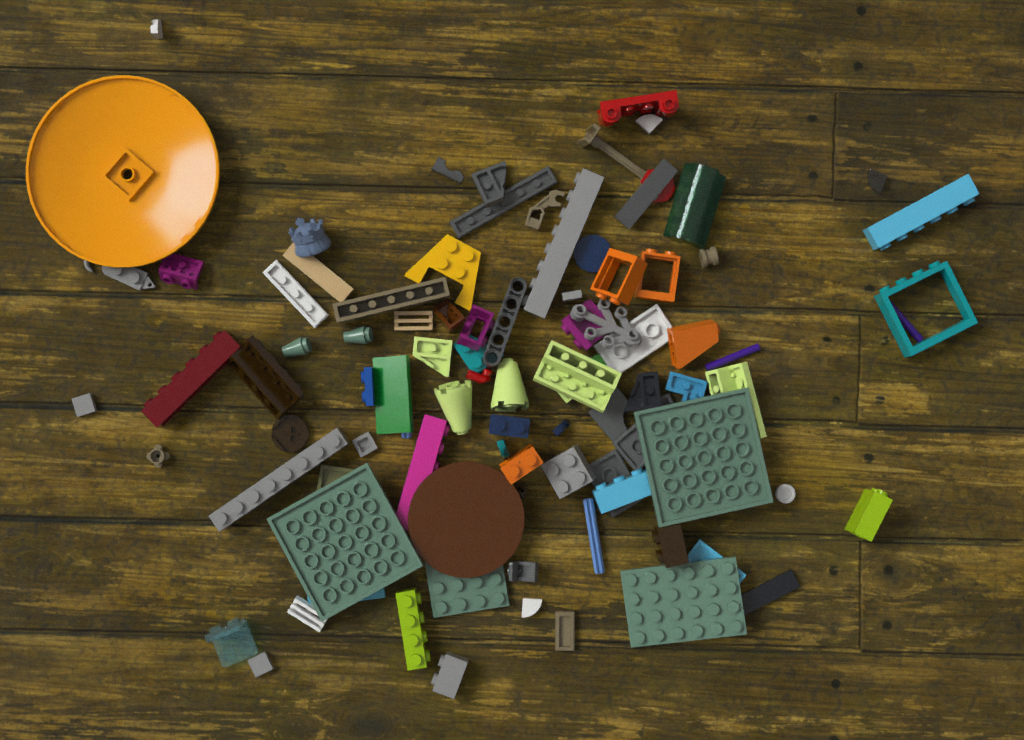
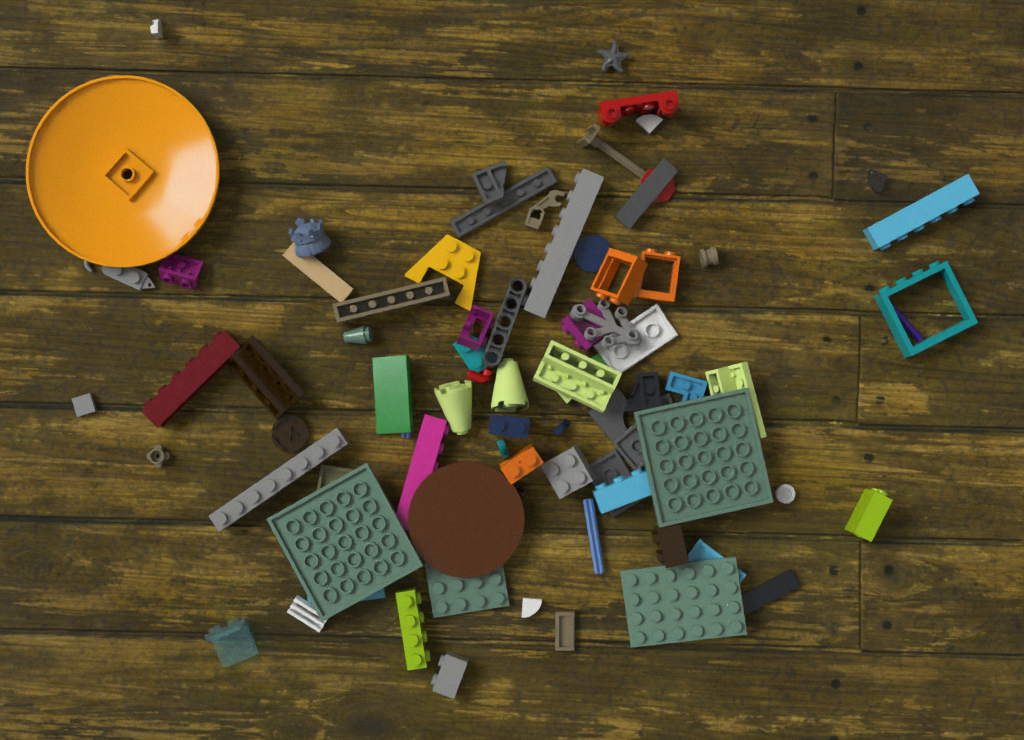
(260, 664): light grey tile -> none
(295, 294): white tile -> none
(298, 347): sand green cone -> none
(365, 444): light grey tile -> none
(368, 394): blue plate -> none
(413, 328): tan tile -> none
(434, 353): yellowish green wing -> none
(440, 168): dark grey piece -> none
(448, 315): reddish brown slope -> none
(523, 571): dark grey bracket -> none
(572, 295): light grey tile -> none
(613, 58): none -> dark grey animal
(691, 340): orange slope -> none
(694, 205): clear green brick -> none
(732, 357): dark purple bar -> none

